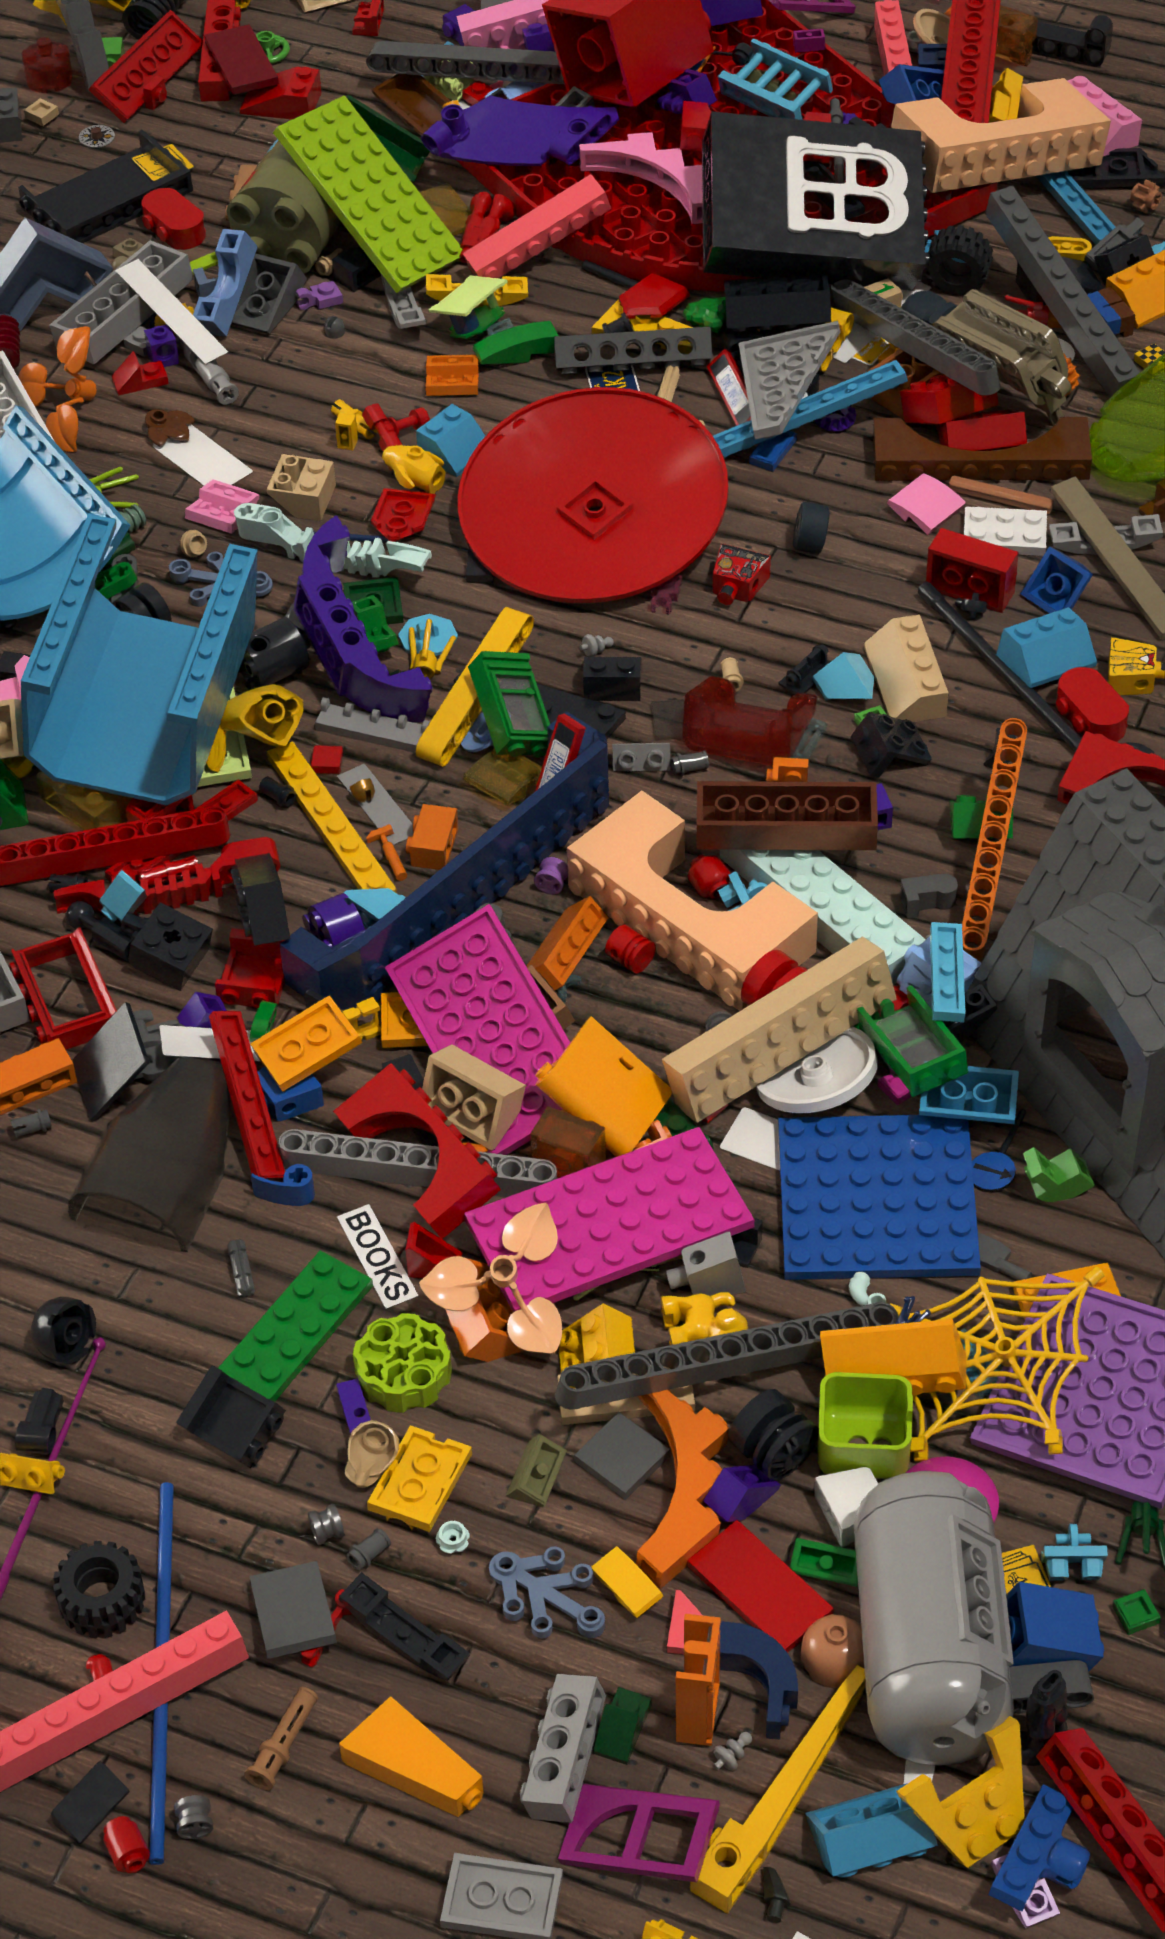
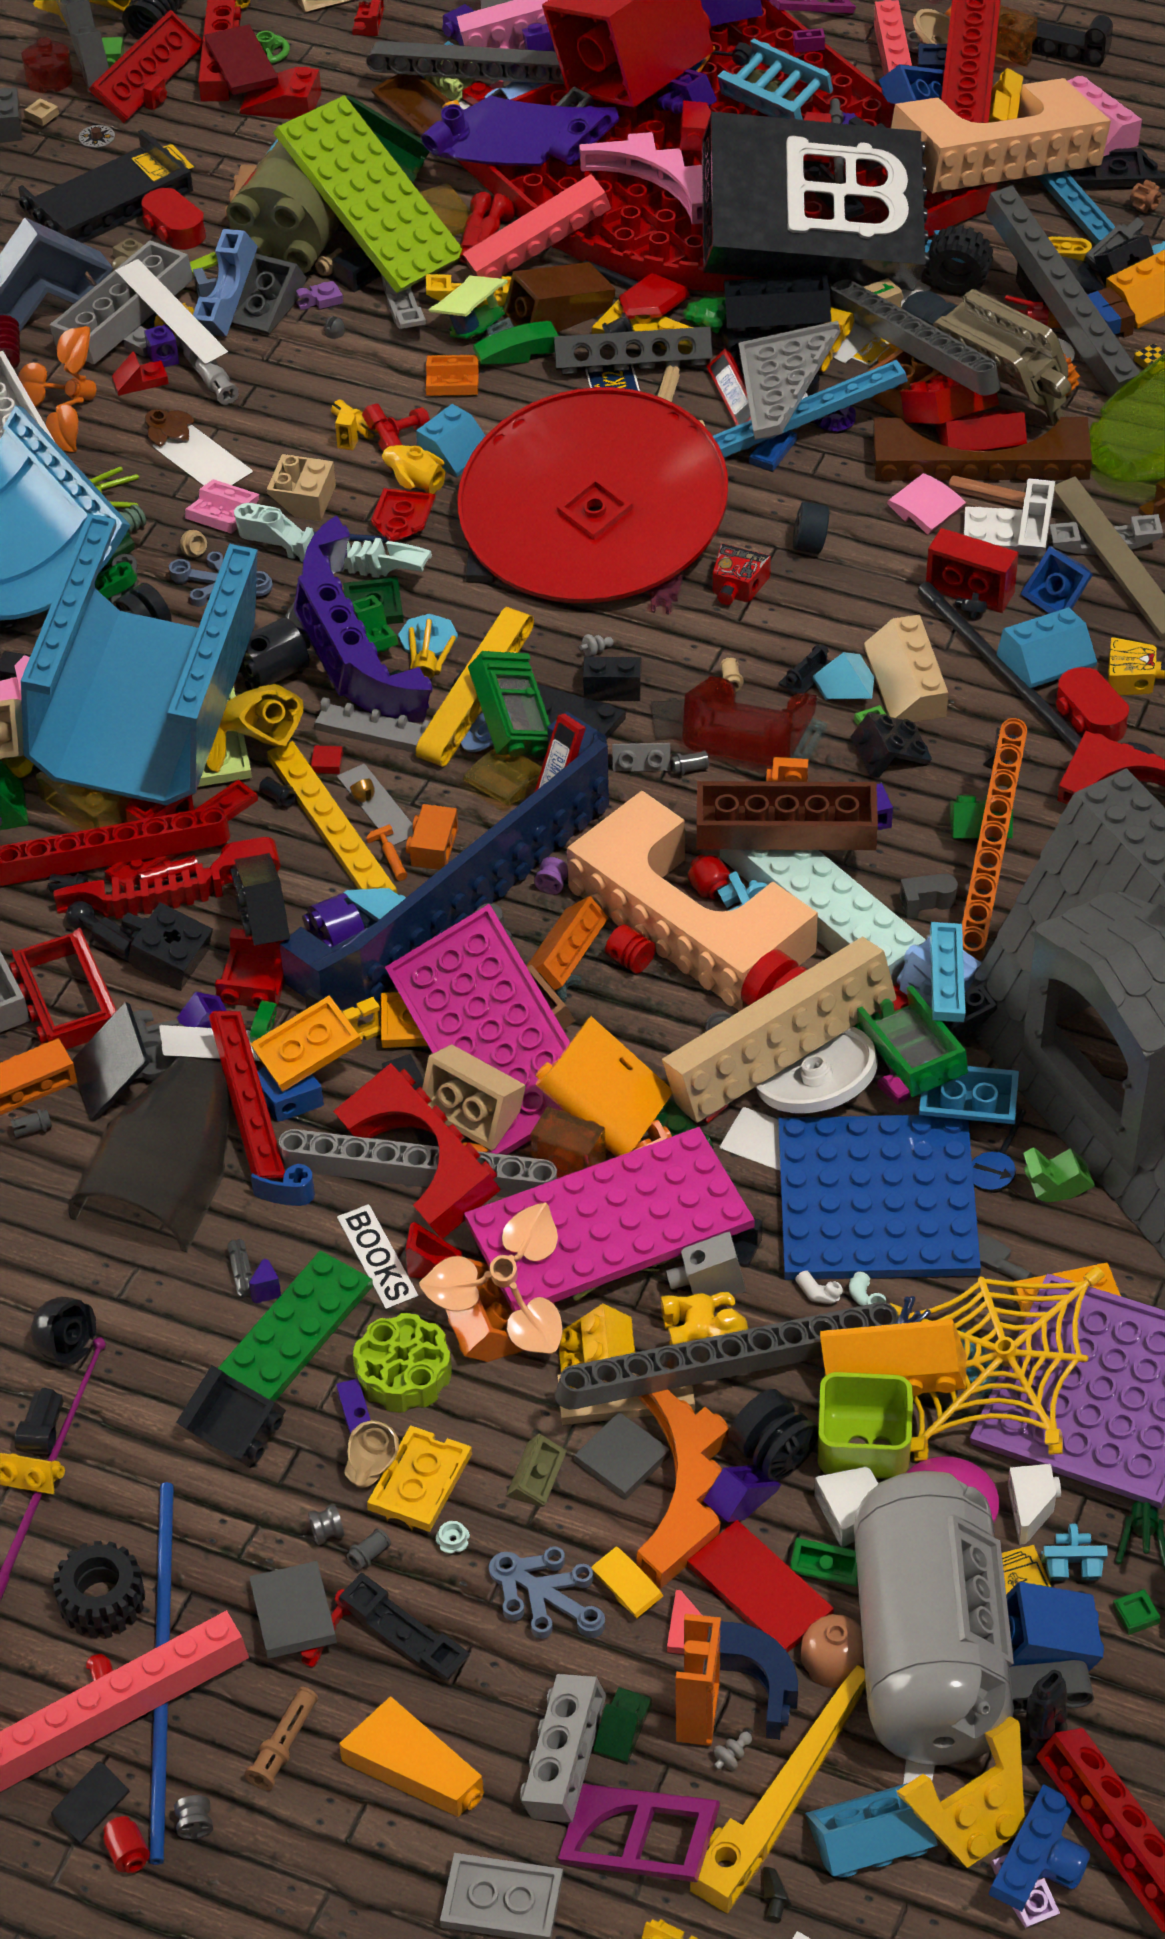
(122, 897): medium azure slope -> none
(264, 1283): none -> dark purple slope
(558, 295): none -> reddish brown slope
(819, 1293): none -> white arm
(1032, 1497): none -> white slope
(1036, 514): none -> white slope

